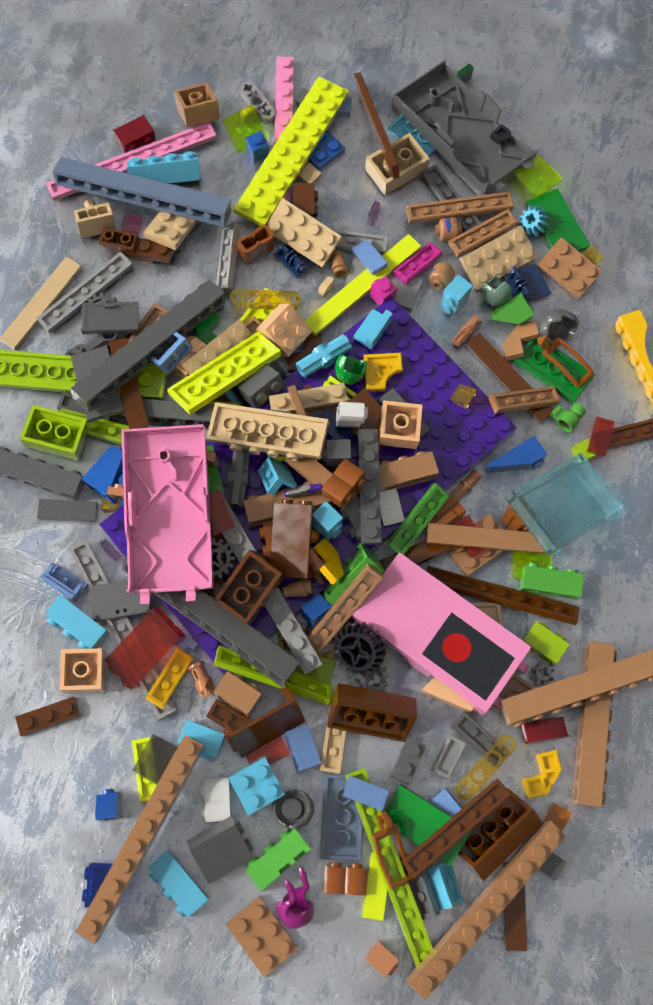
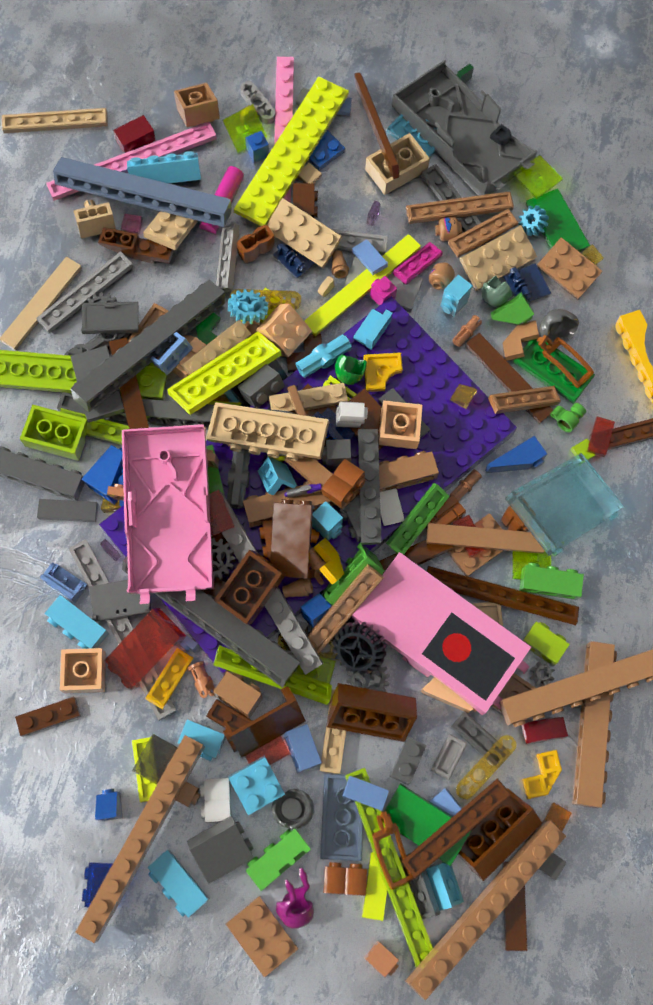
(54, 120): none -> tan tile
(188, 795): none -> medium nougat brick
(227, 188): none -> dark pink brick
(247, 306): none -> medium azure gear

